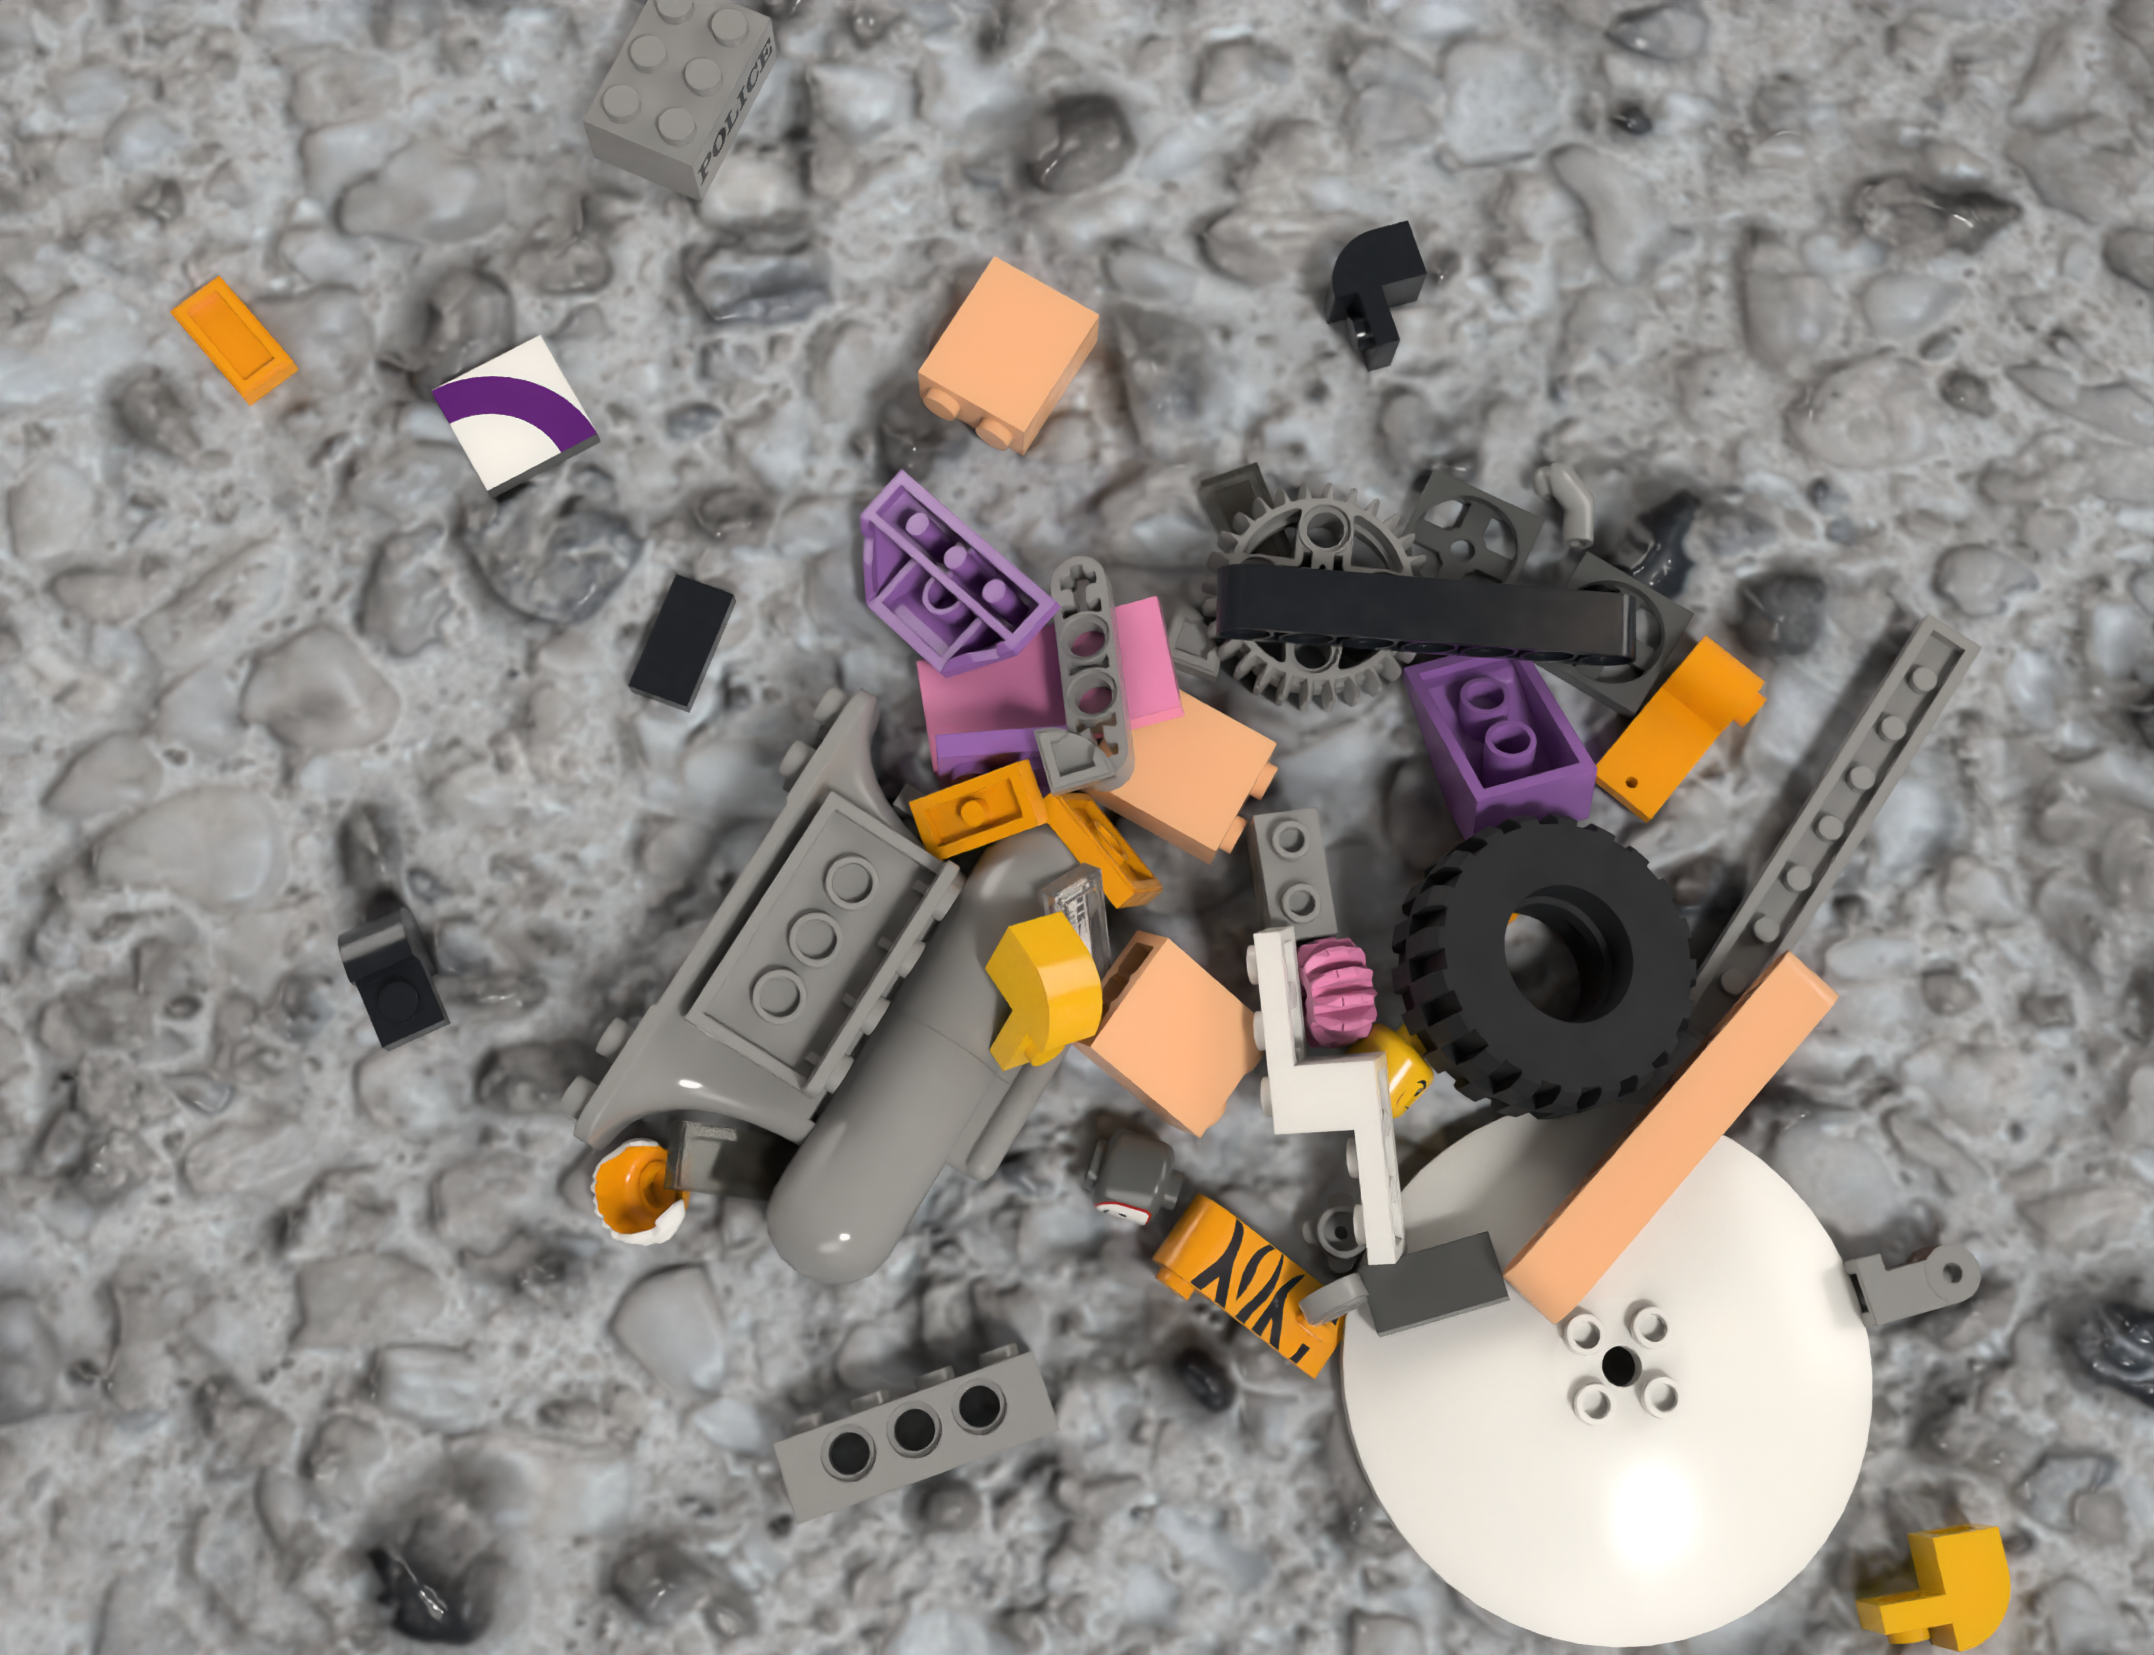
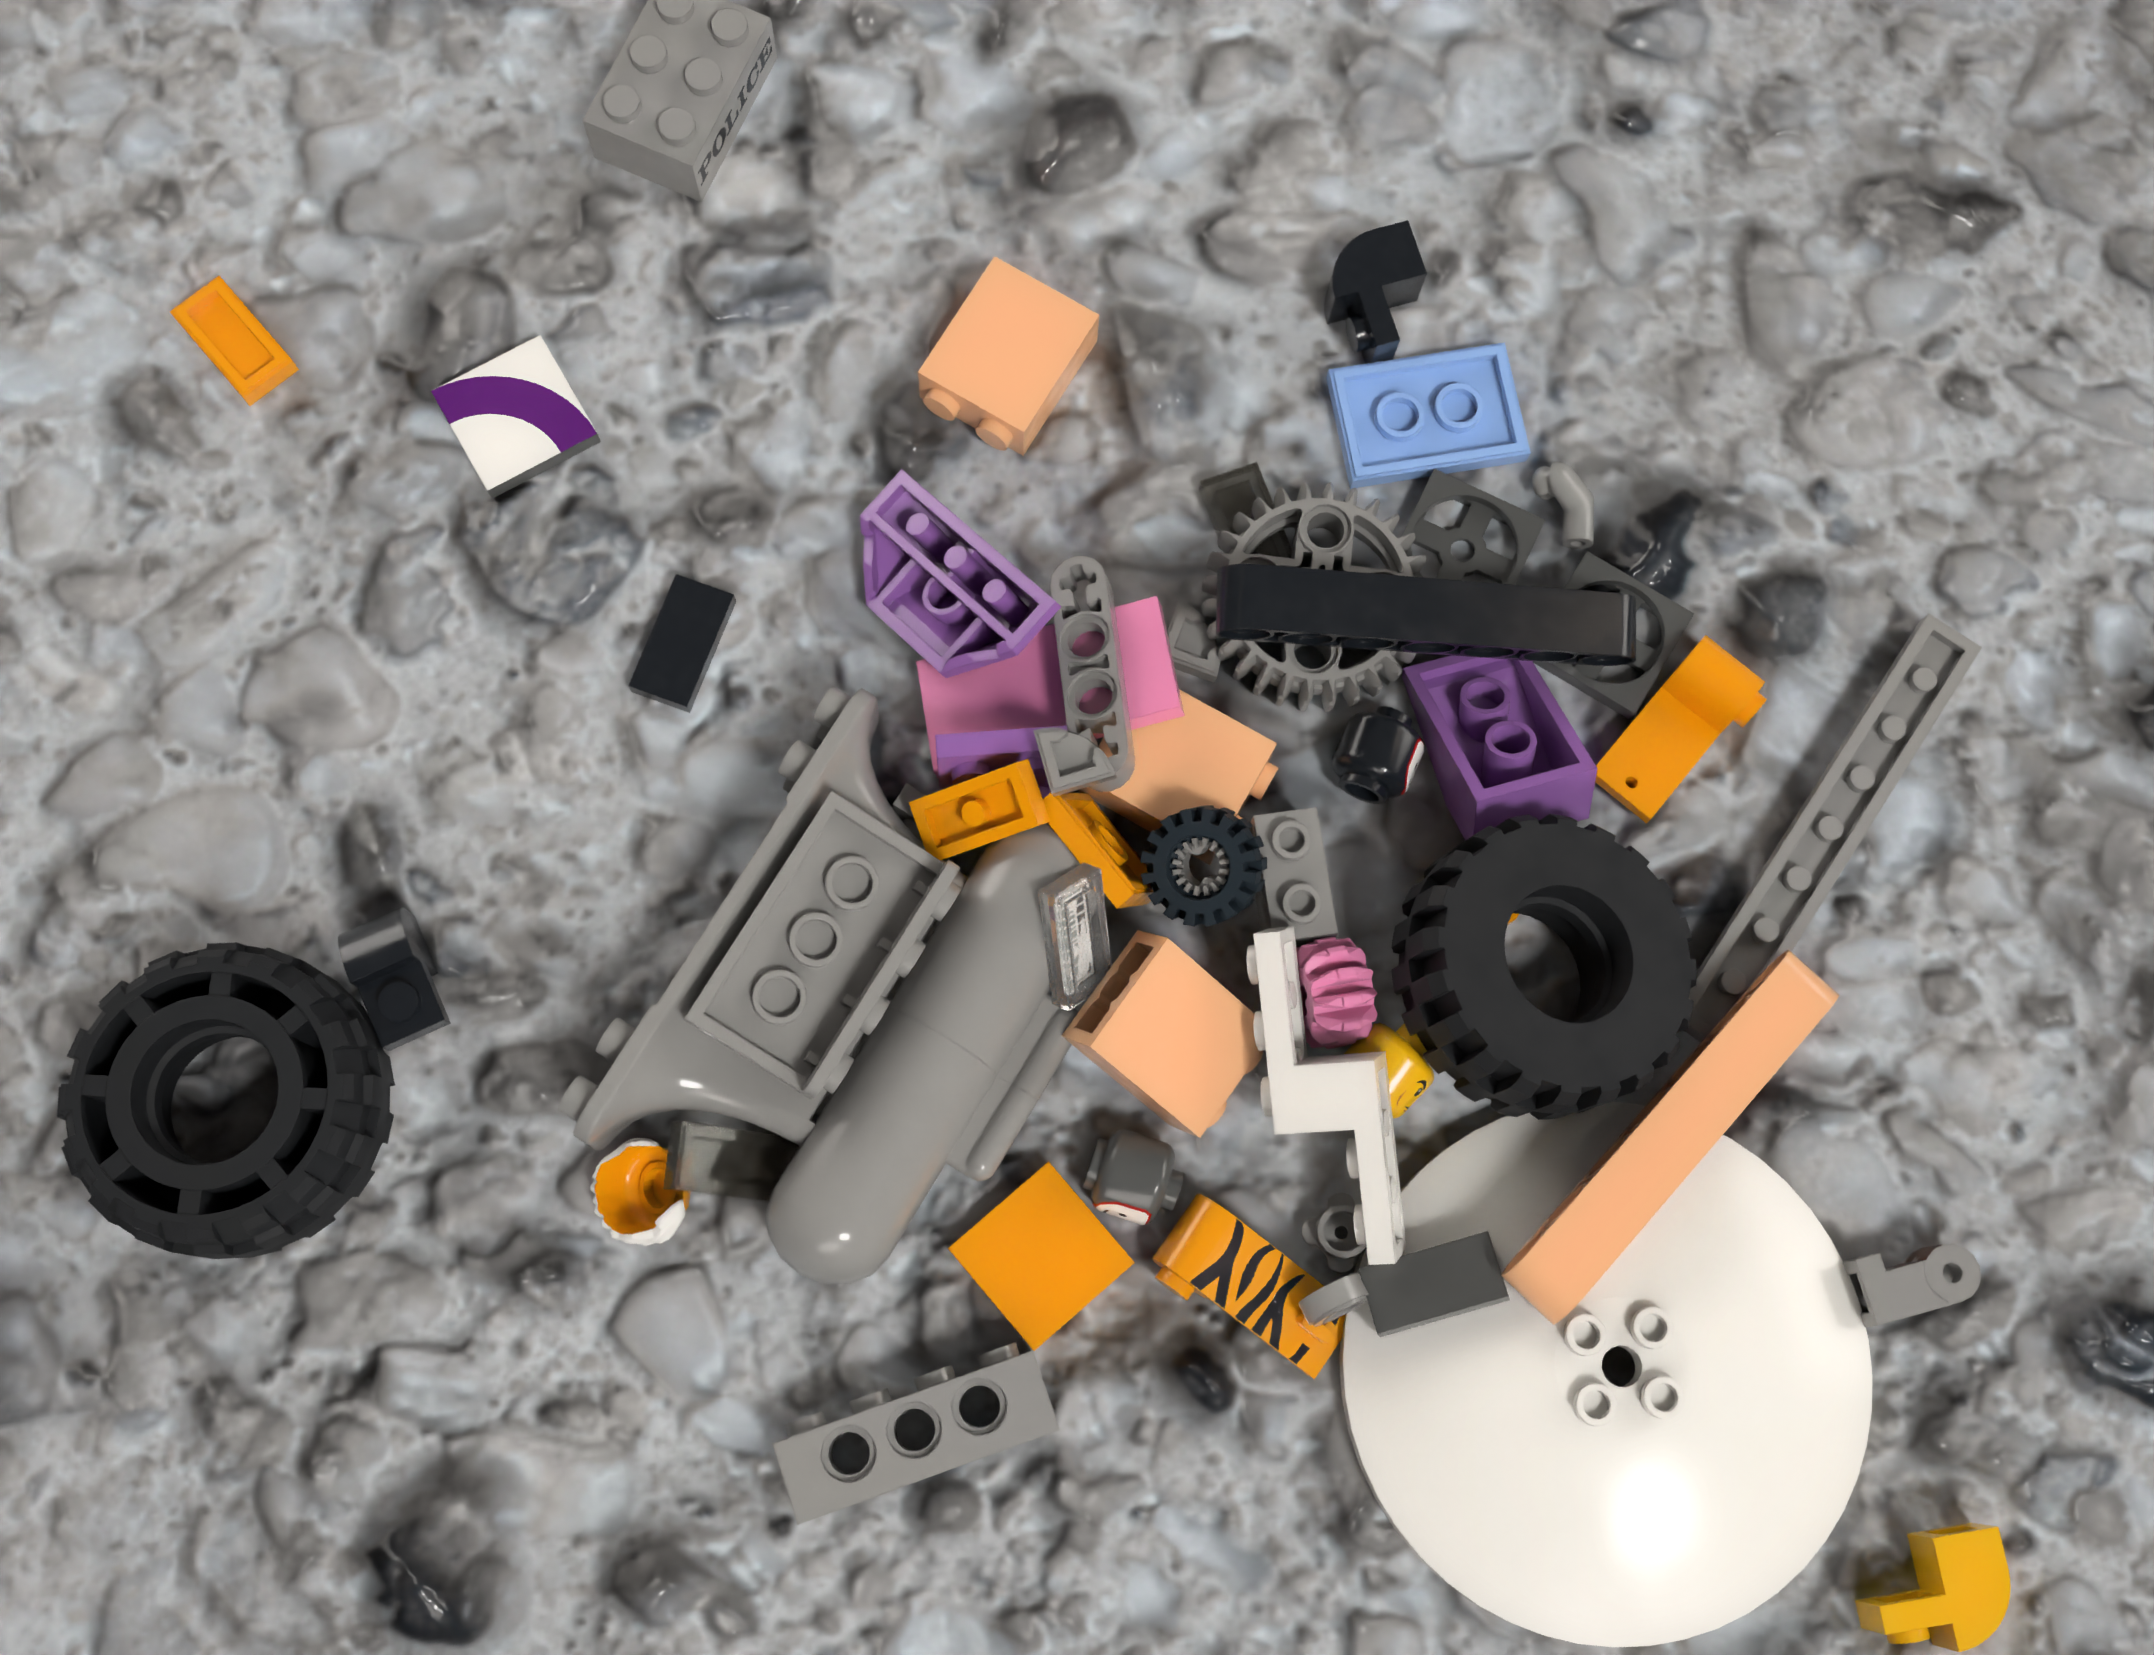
(306, 1160): none -> black tyre
(1041, 1256): none -> light orange tile
(1049, 986): yellow brick -> none
(1216, 896): none -> black bush
(1377, 755): none -> black head
(1427, 415): none -> light blue tile

